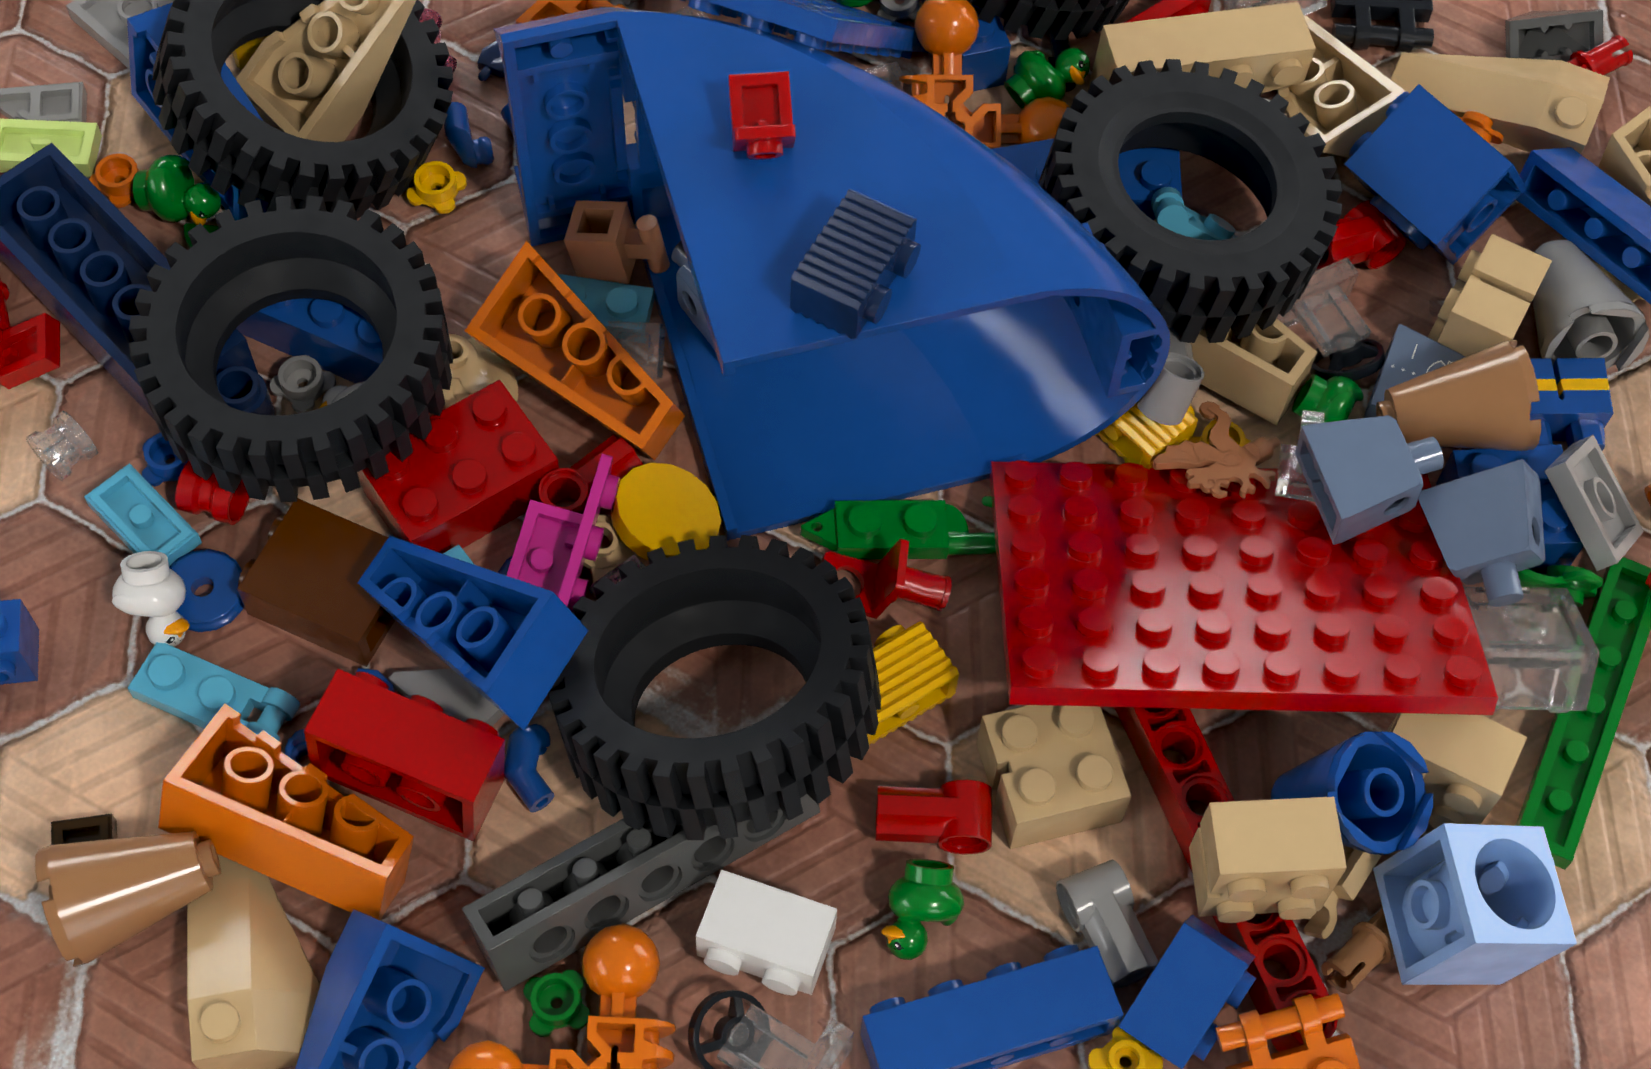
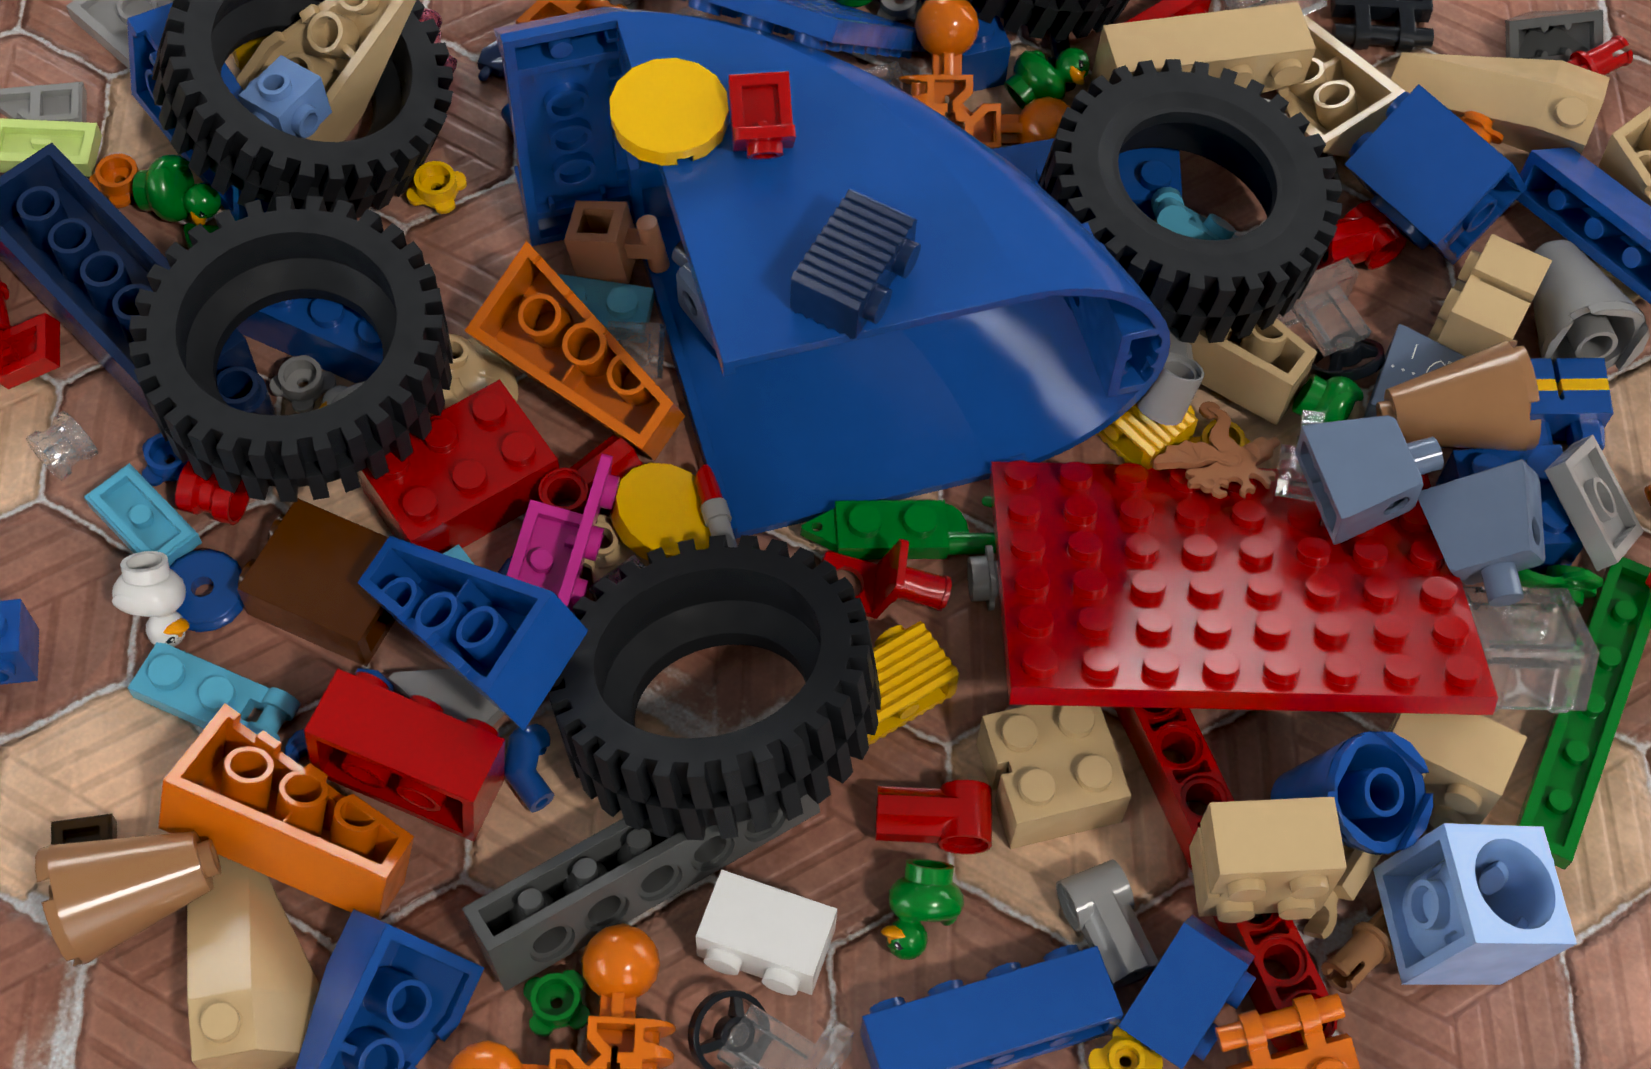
(288, 98): none -> medium blue brick
(459, 135): blue arm -> none
(669, 111): none -> yellow tile
(714, 506): none -> light grey piece
(983, 578): none -> light grey plate

